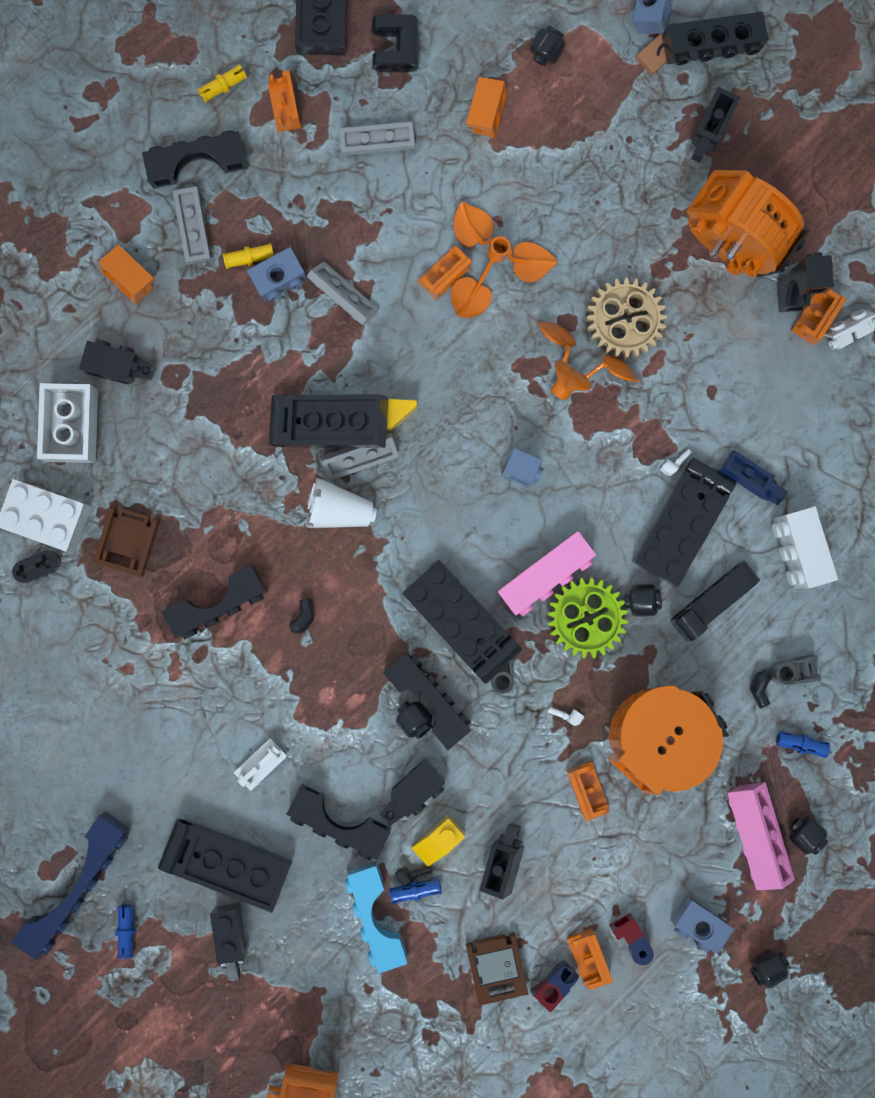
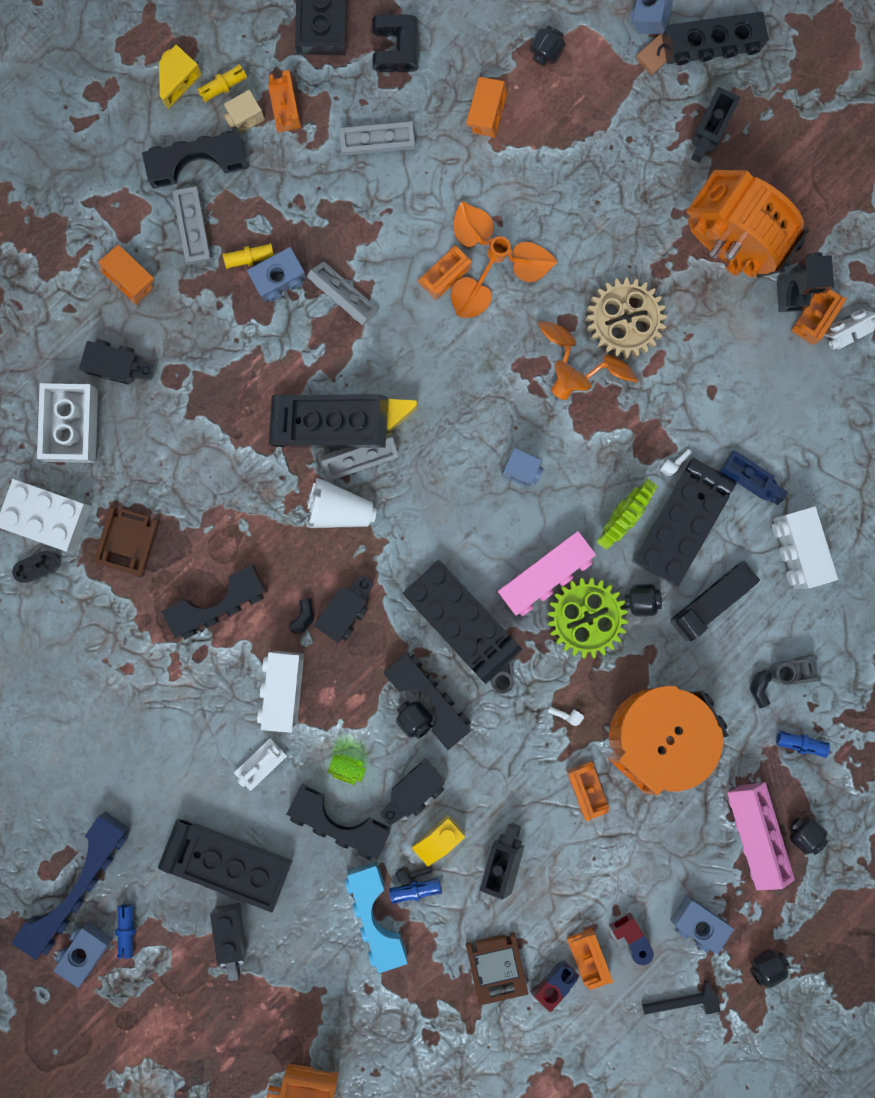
(71, 965): none -> sand blue brick
(176, 75): none -> yellow slope
(243, 112): none -> tan brick
(281, 691): none -> white brick
(344, 609): none -> black hinge
(346, 769): none -> clear neon green brick
(627, 514): none -> lime gear
(707, 998): none -> black piece

